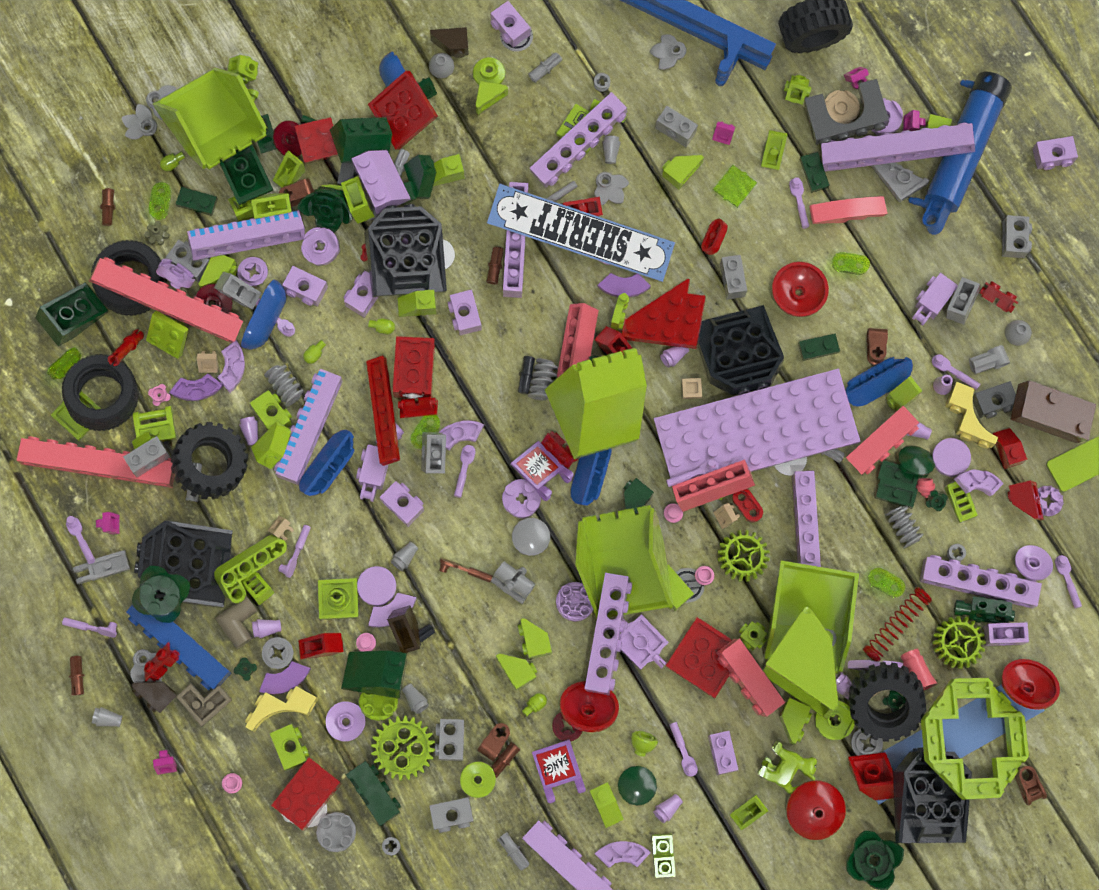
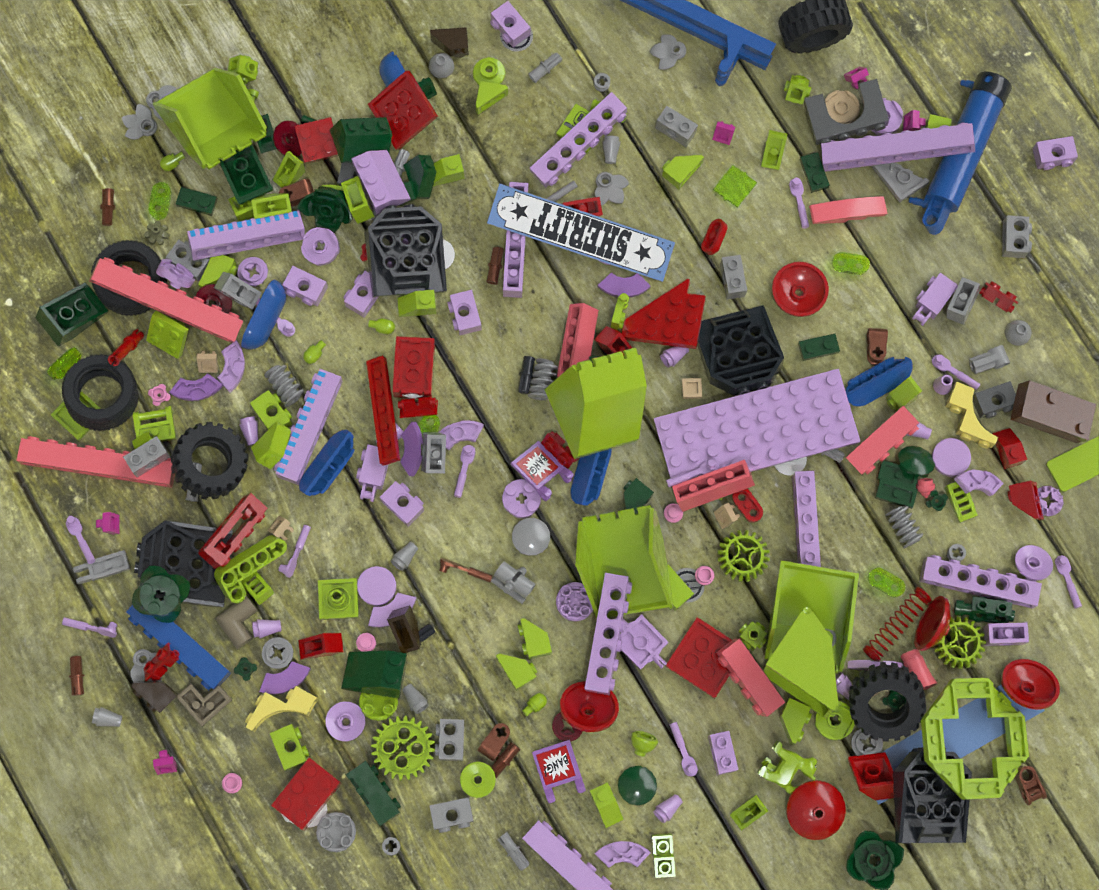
(253, 510): none -> brick
(412, 453): none -> medium lavender tile
(933, 624): none -> red dish

